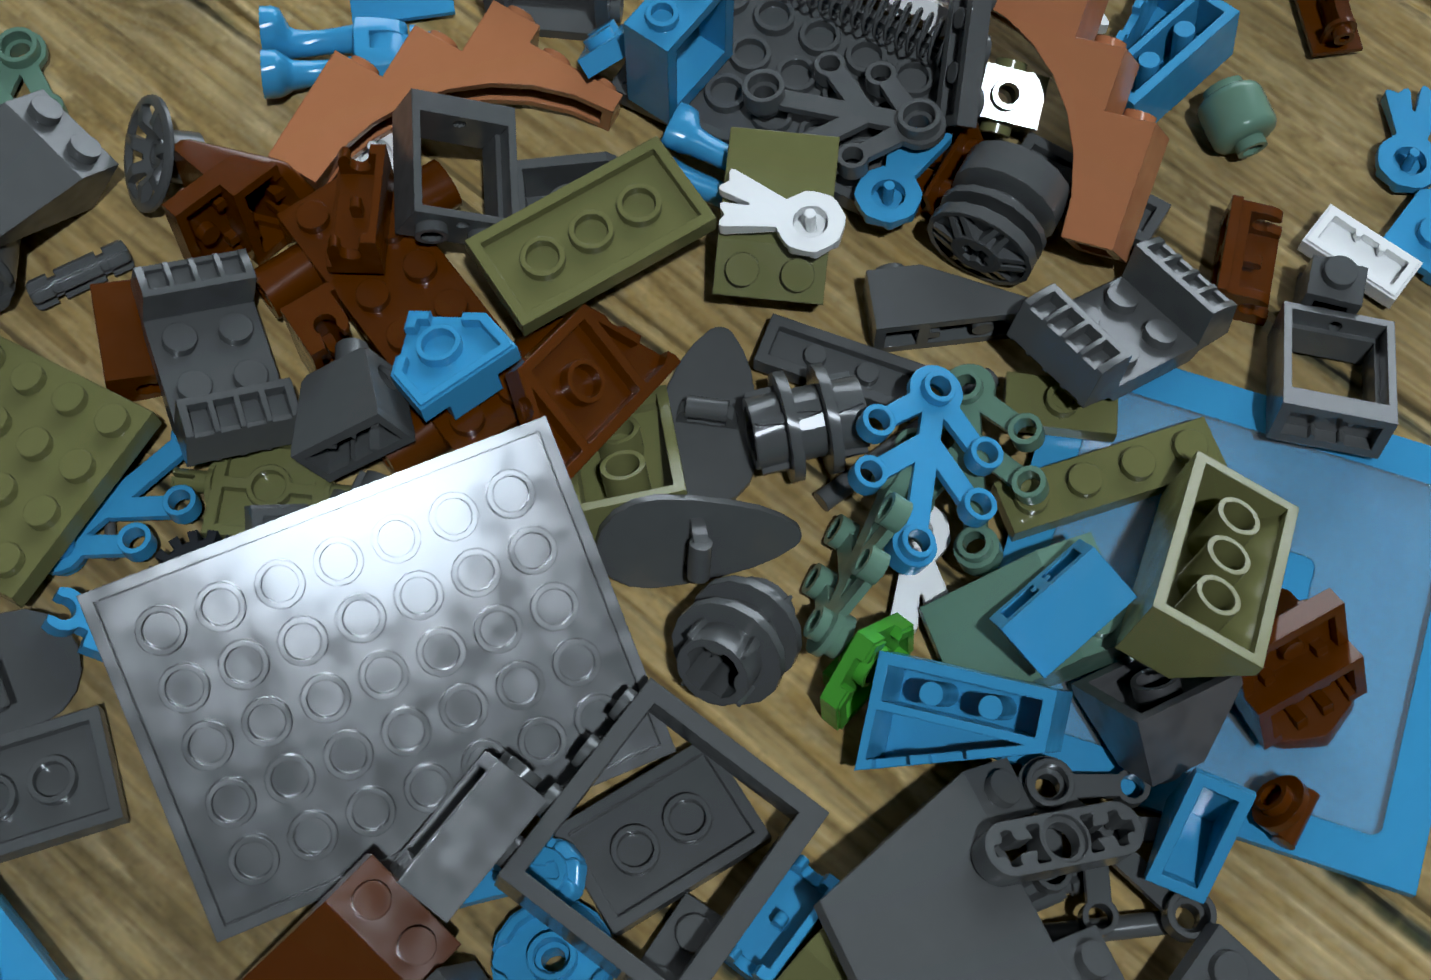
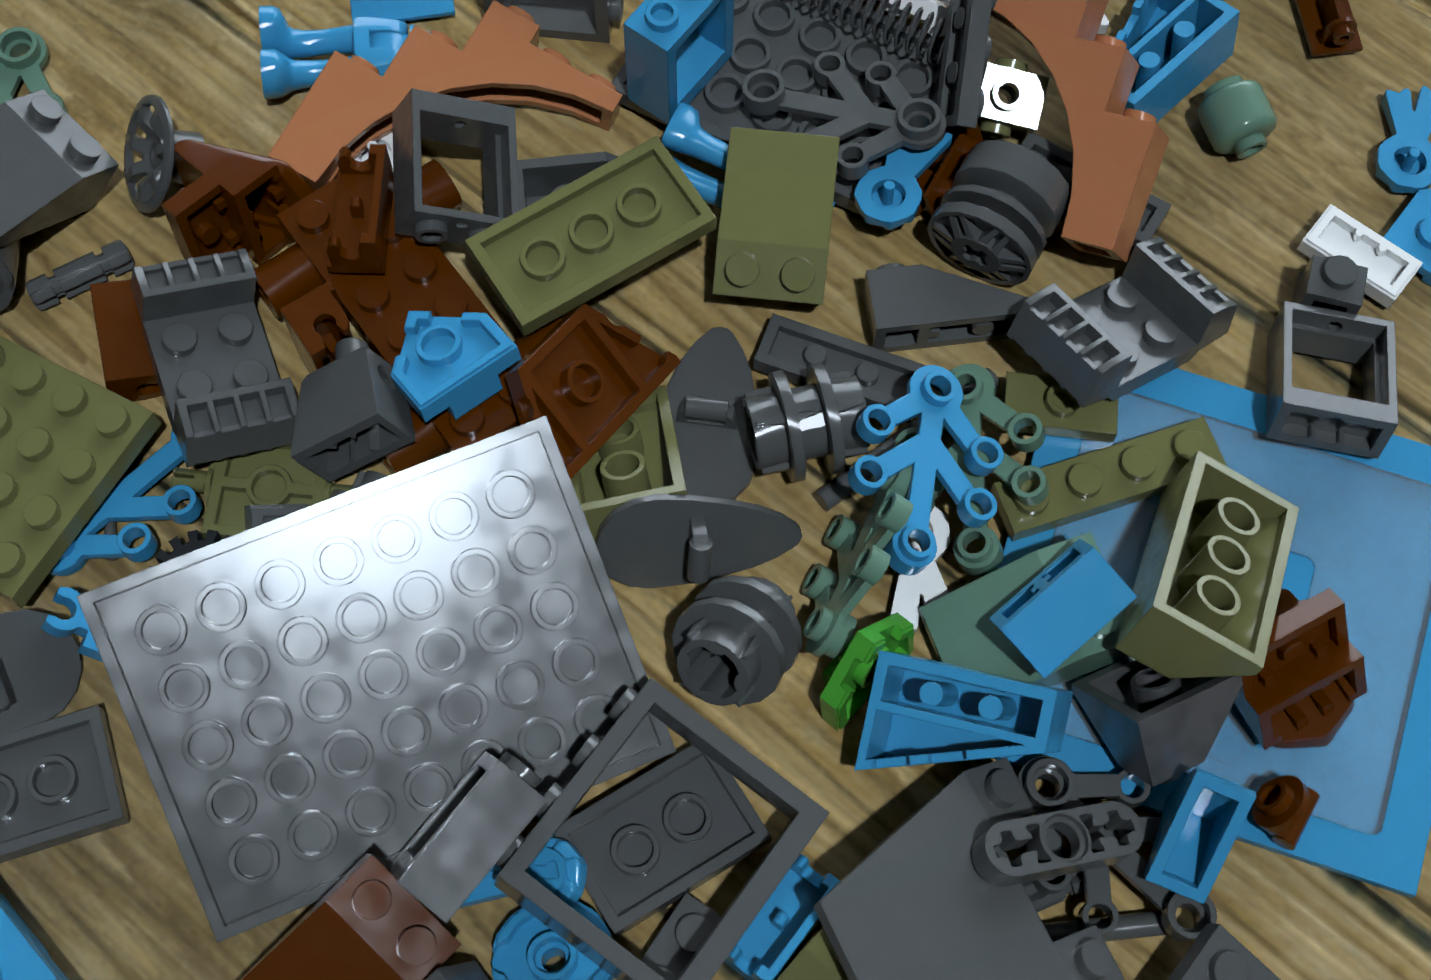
(602, 48): dark azure plate -> none
(805, 222): white piece -> none
(1247, 257): reddish brown hinge -> none

